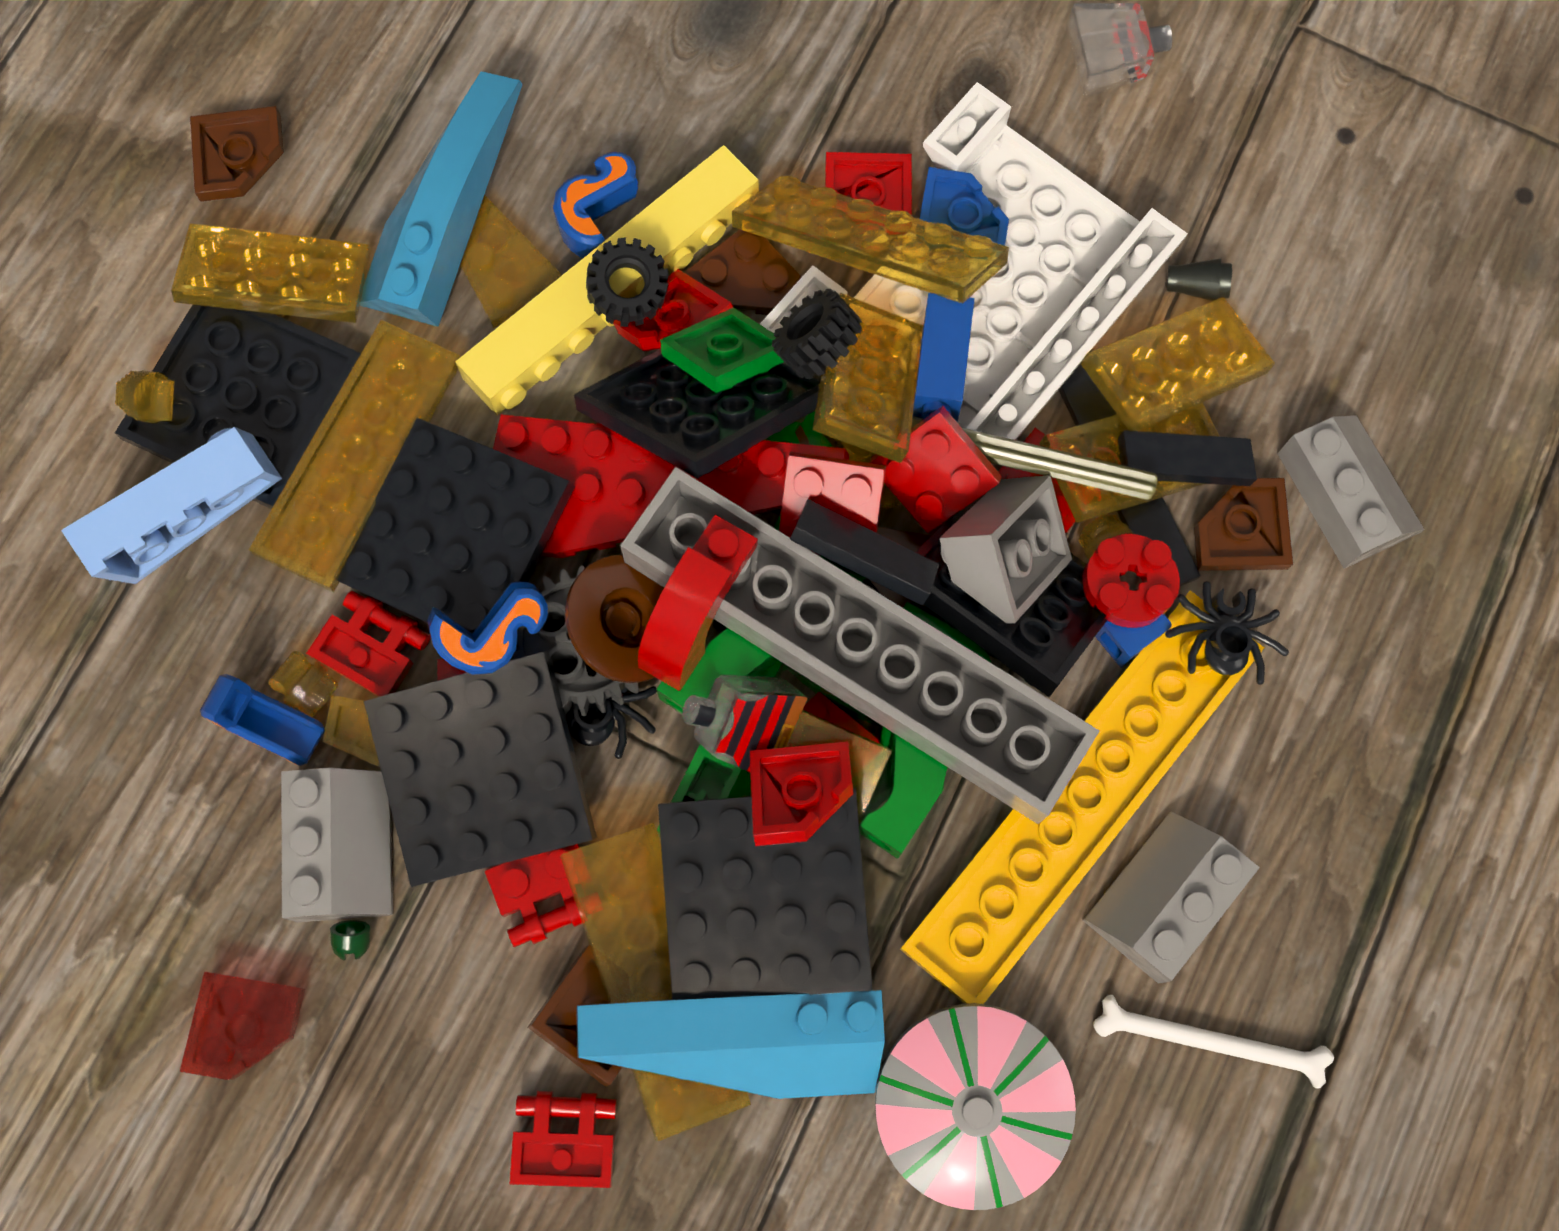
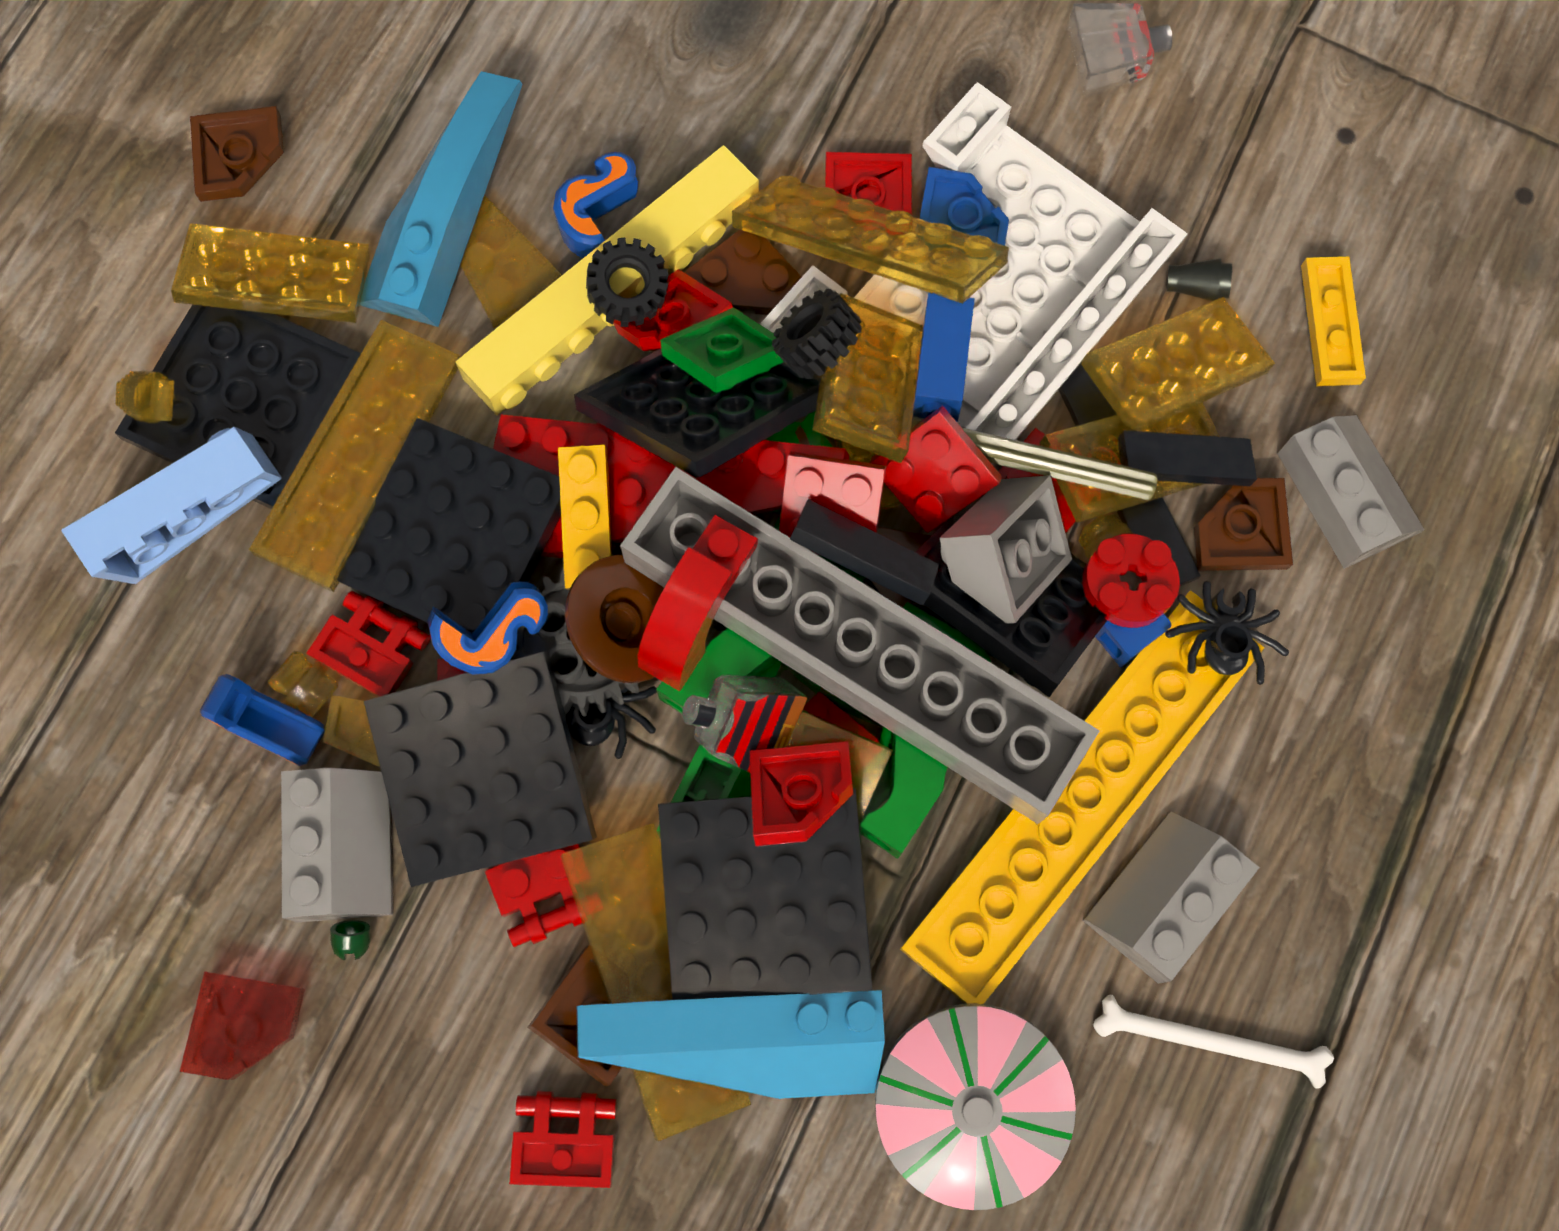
(584, 508): none -> yellow plate
(1333, 321): none -> yellow plate

